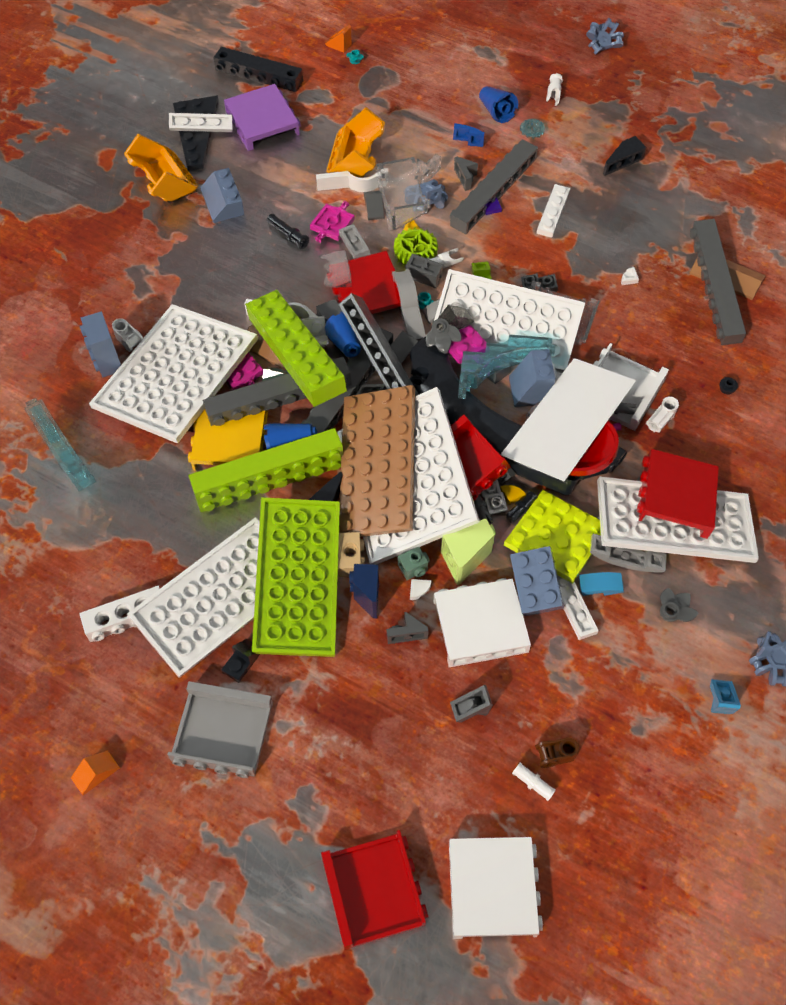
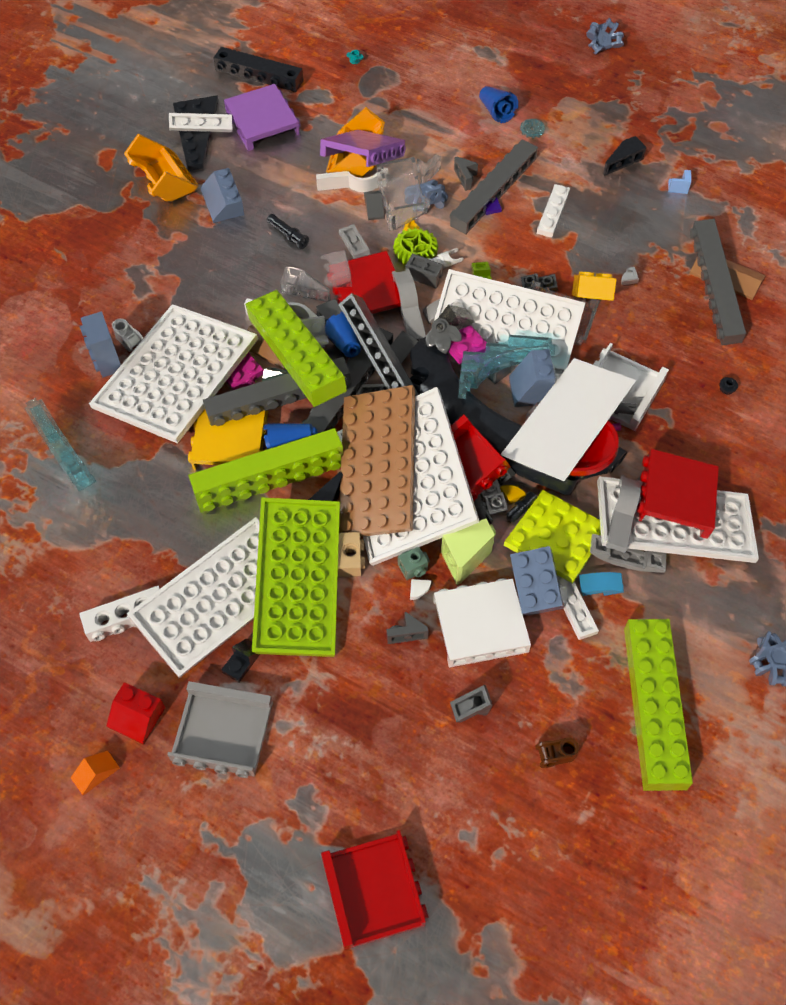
(134, 713): none -> red slope
(300, 283): none -> clear slope
(330, 220): dark pink plate -> none
(341, 40): orange slope -> none
(365, 585): dark blue slope -> none
(375, 146): none -> medium lavender panel
(424, 299): teal plate -> none
(467, 133): blue slope -> none
(494, 887): white panel -> none
(533, 781): white pin -> none
(554, 87): white piece -> none
(599, 287): none -> yellow brick
(623, 514): none -> light grey piece
(657, 705): none -> lime brick
(663, 414): white piece -> none
(678, 605): dark grey plate -> none
(680, 185): none -> light blue panel
(724, 697): dark azure slope -> none

